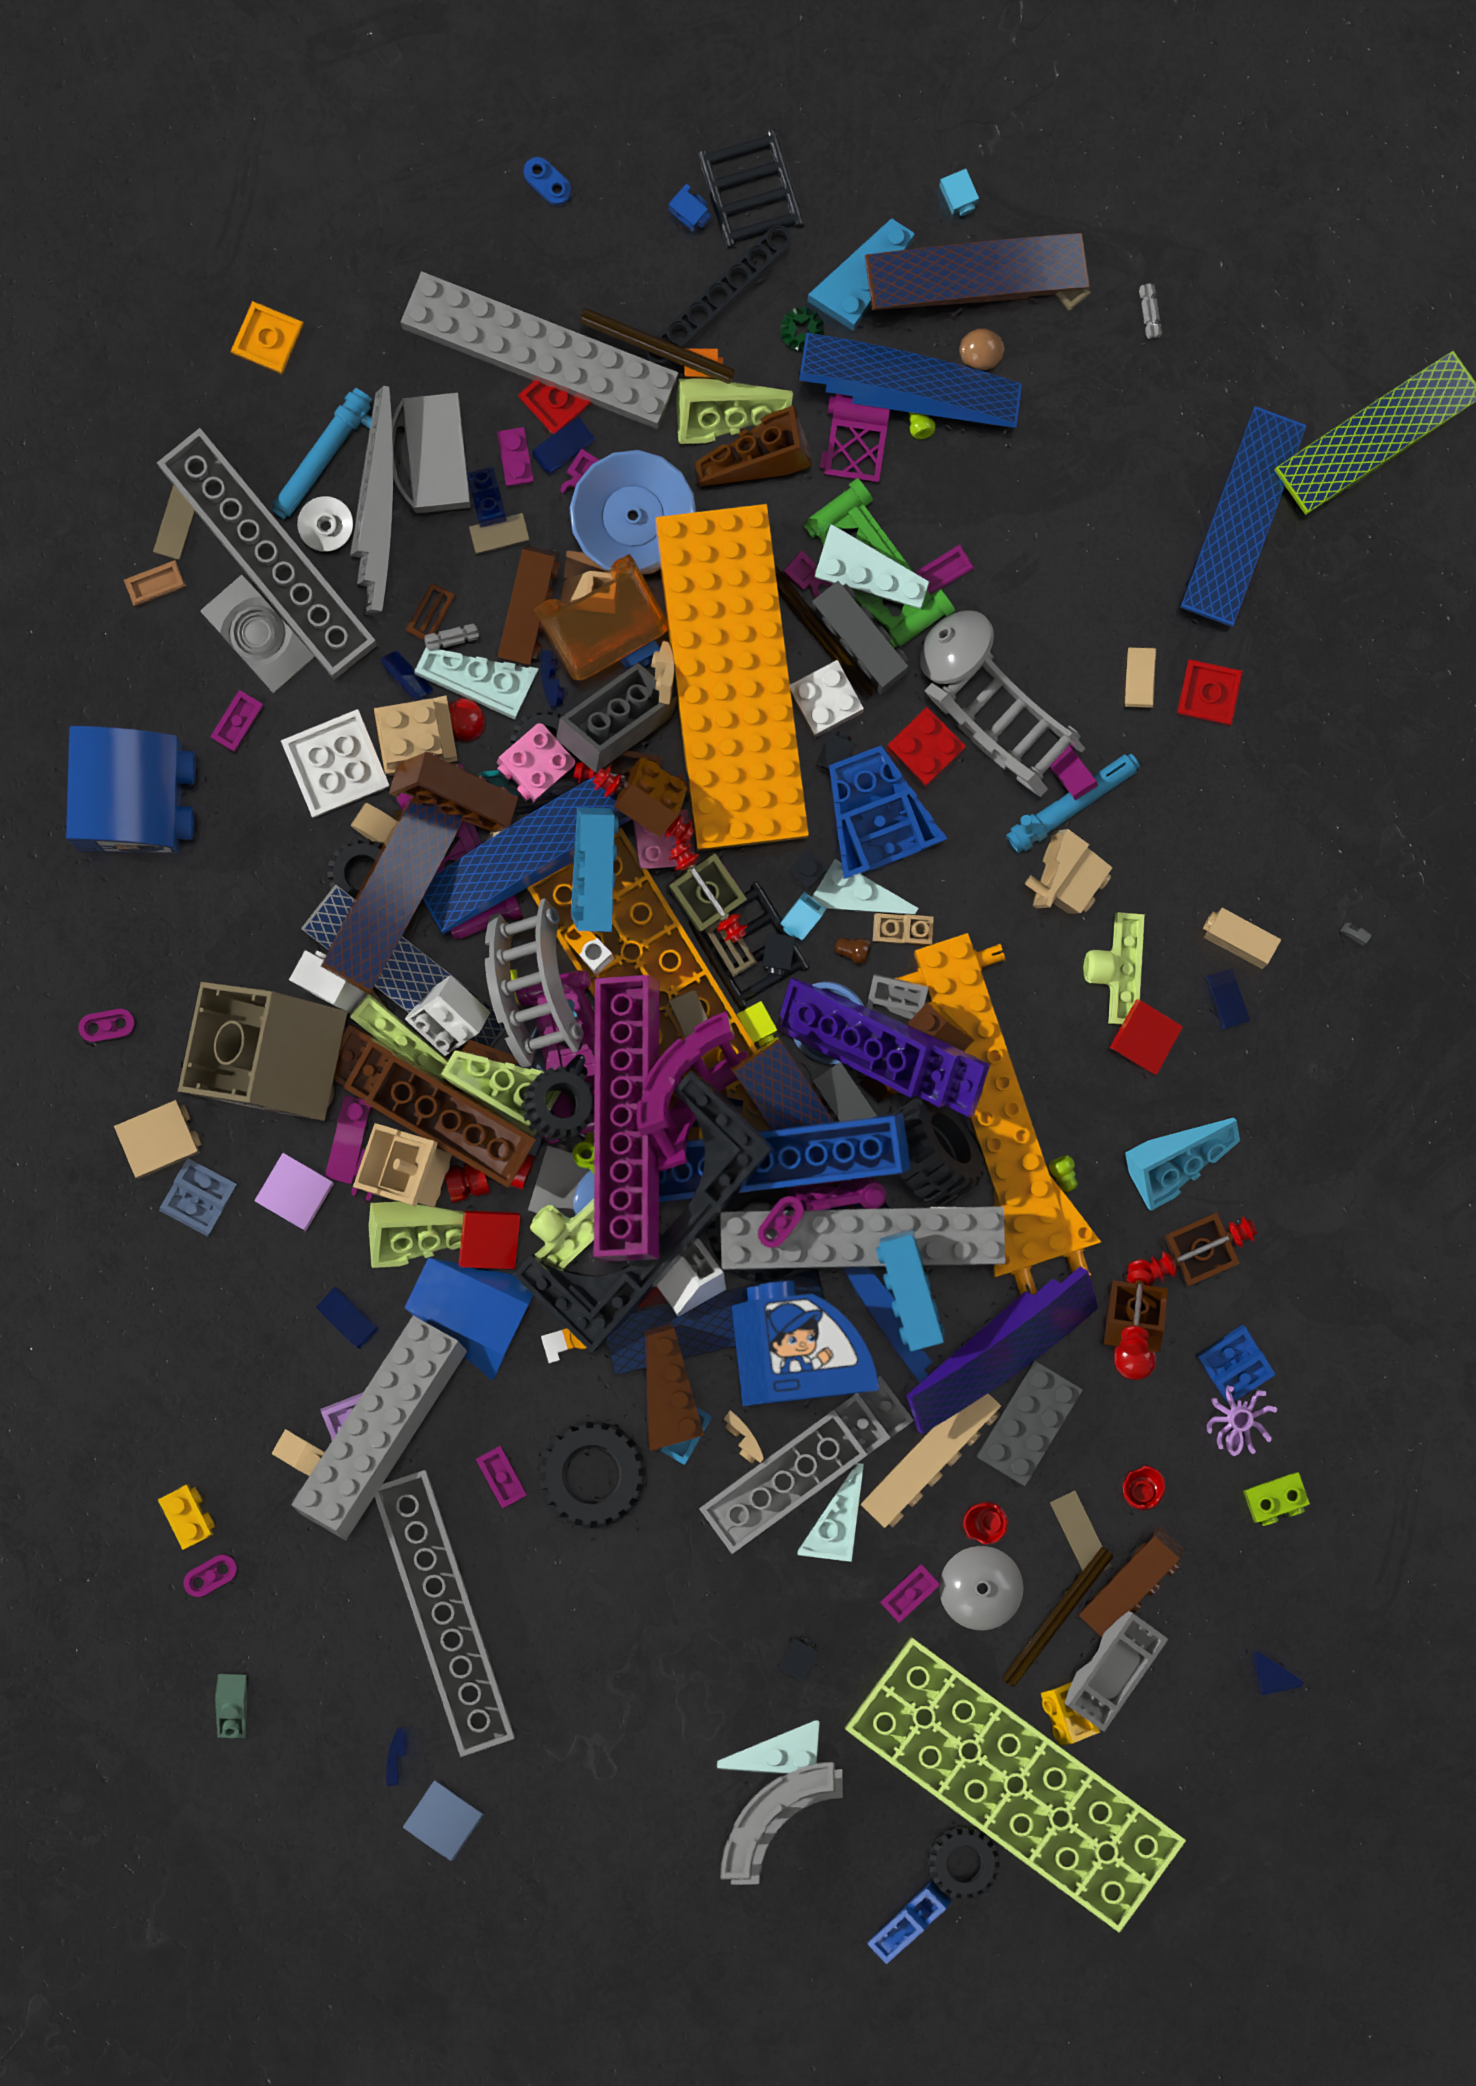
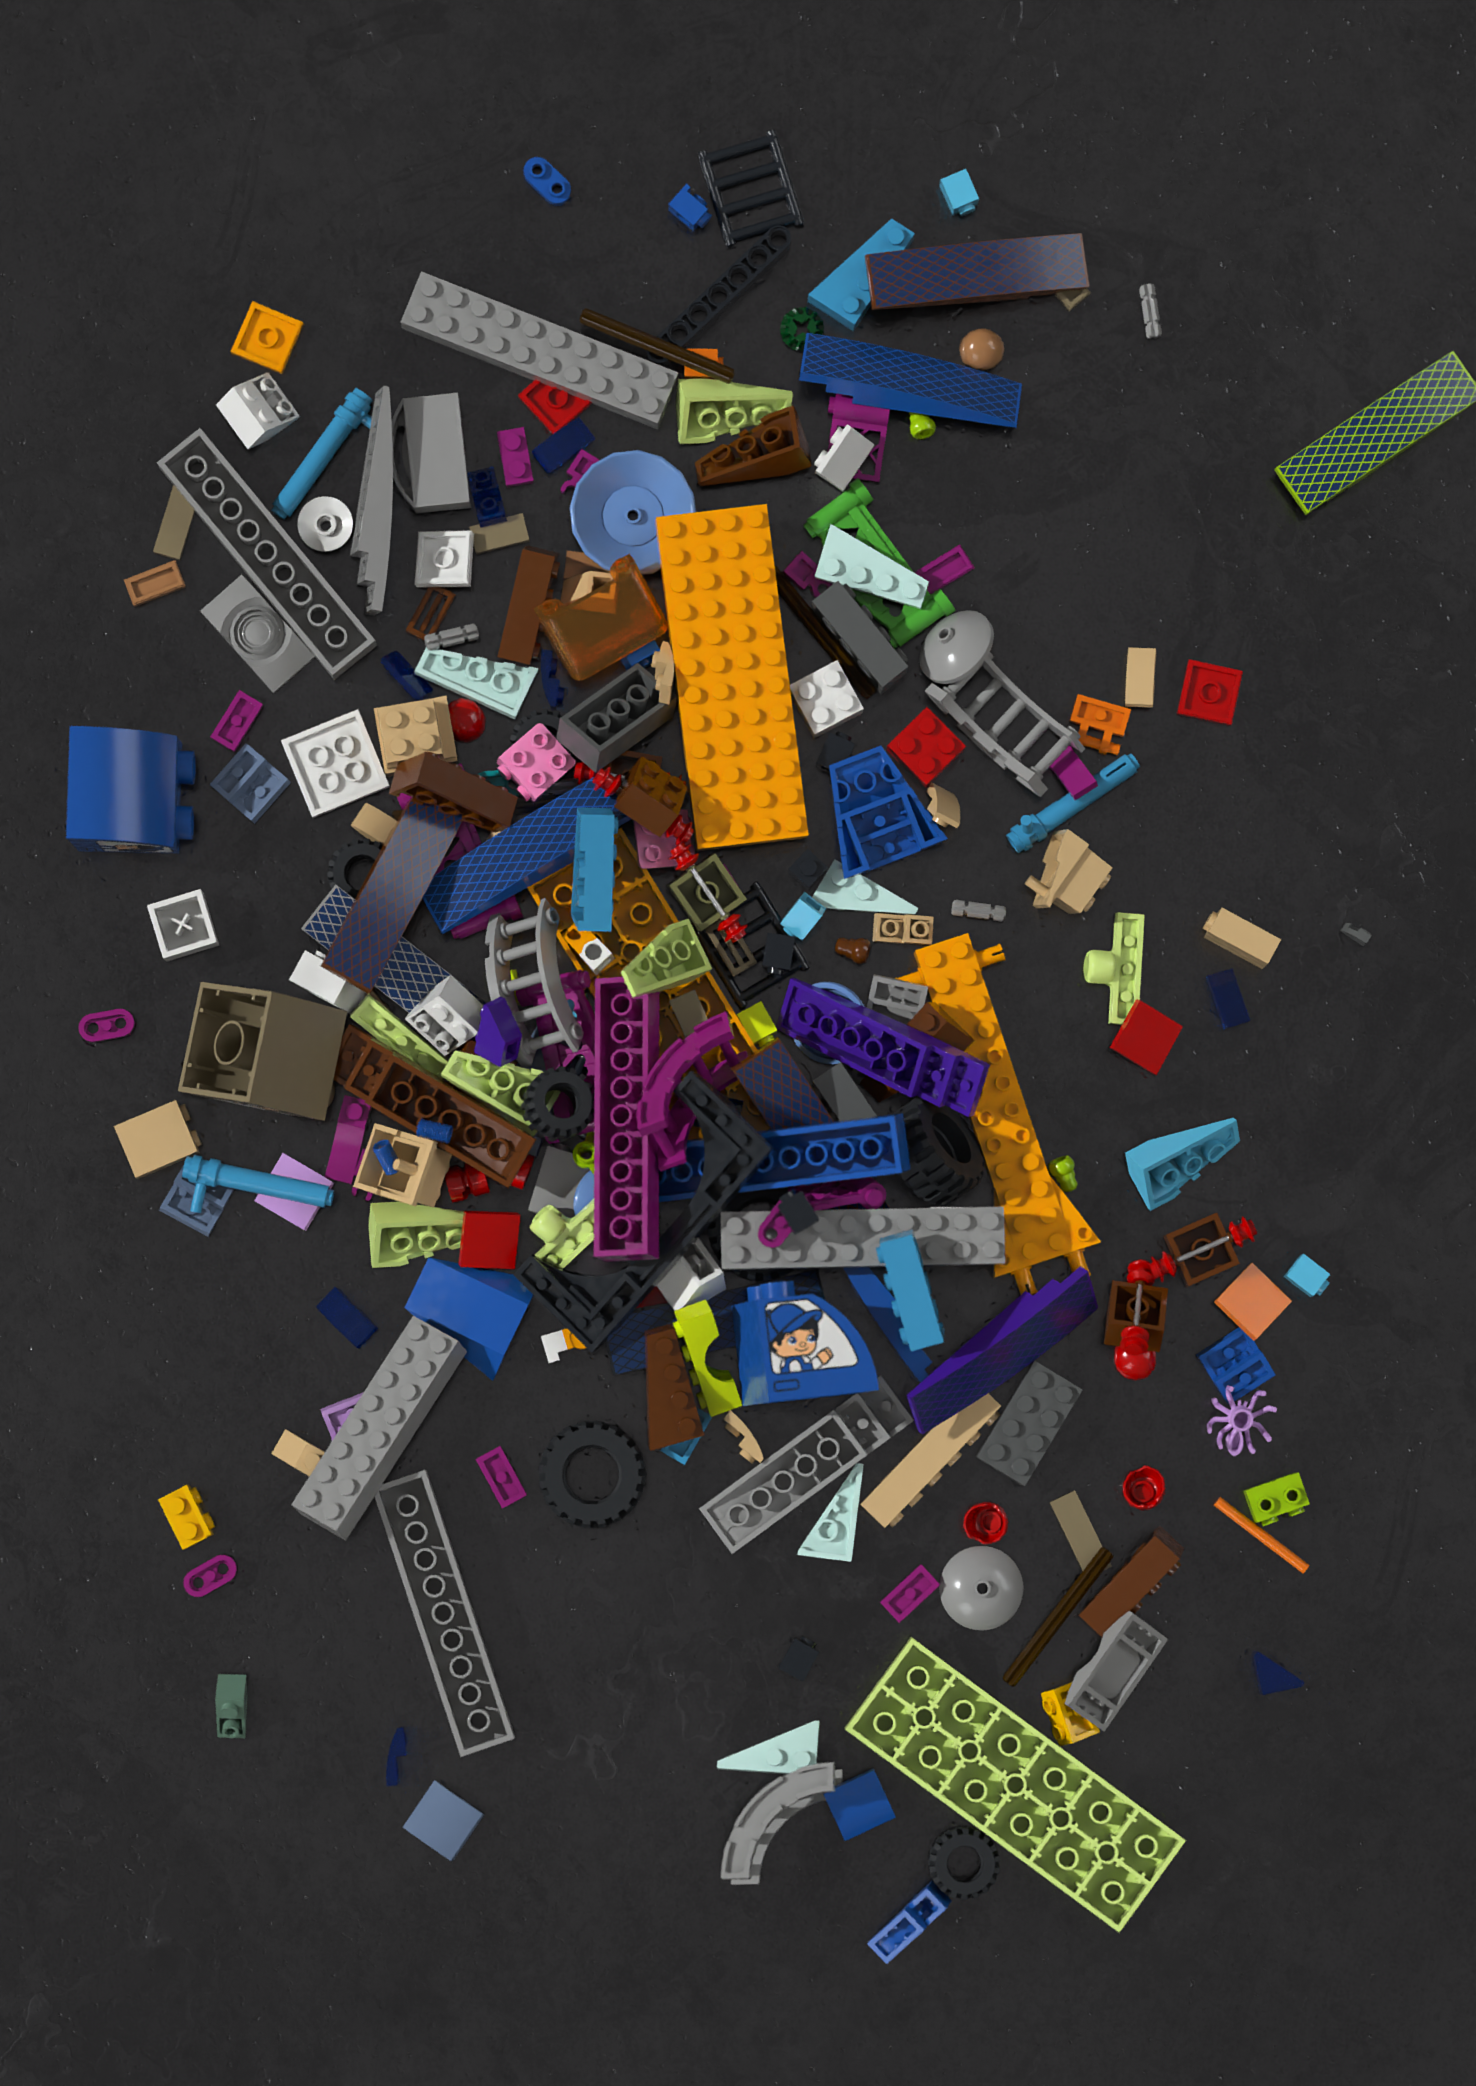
(183, 925): none -> white brick
(215, 1173): none -> dark azure cylinder
(250, 783): none -> sand blue slope
(257, 410): none -> white slope
(385, 1156): none -> blue piece
(438, 1132): none -> blue piece
(444, 559): none -> white tile
(498, 1033): none -> dark purple slope
(667, 961): none -> yellowish green wedge
(698, 1330): none -> neon yellow arch
(797, 1211): none -> black brick
(844, 457): none -> white slope
(859, 1804): none -> blue slope
(943, 806): none -> tan slope
(978, 910): none -> light grey axle
(1102, 717): none -> orange plate
(1242, 517): dark blue slope -> none
(1252, 1301): none -> orange tile
(1261, 1535): none -> orange bar
(1308, 1276): none -> medium azure brick

